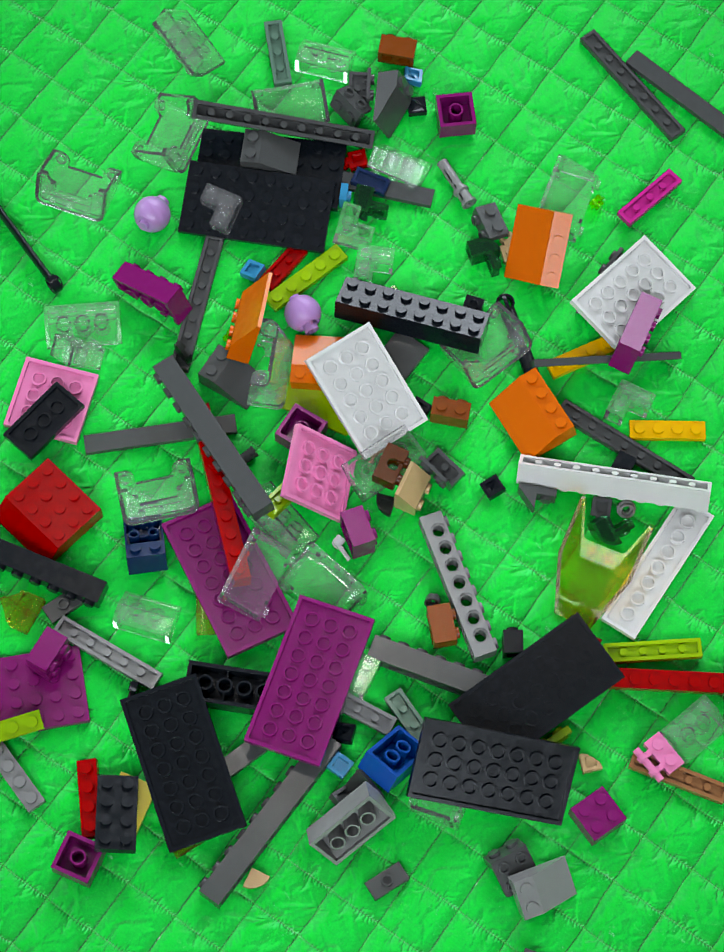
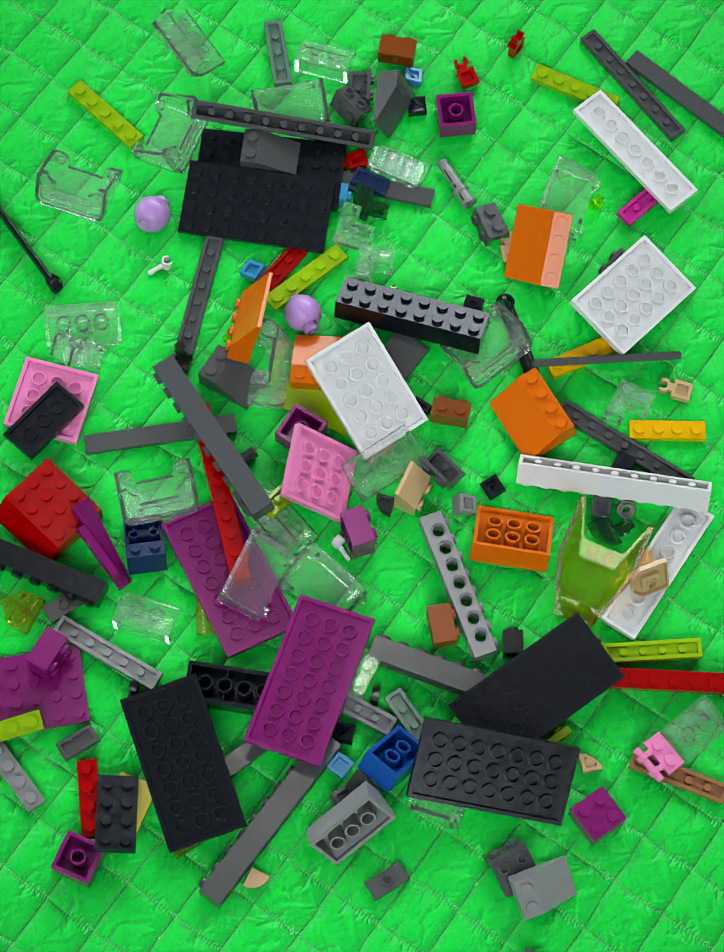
(78, 742): none -> dark grey plate
(99, 543): none -> magenta wedge
(105, 114): none -> lime plate
(153, 291): magenta wedge -> none
(166, 266): none -> white hand
(225, 205): clear brick -> none
(375, 695): none -> pearl dark grey tile
(394, 456): reddish brown brick -> none
(431, 596): dark grey hinge -> none
(463, 504): none -> light grey slope
(466, 75): none -> red plate
(486, 251): clear green brick -> none
(512, 538): none -> orange slope
(516, 44): none -> red plate
(531, 493): dark grey slope -> none
(566, 85): none -> lime plate
(635, 151): none -> white plate
(636, 332): wedge -> none
(650, 576): none -> tan piece
(679, 389): none -> tan plate

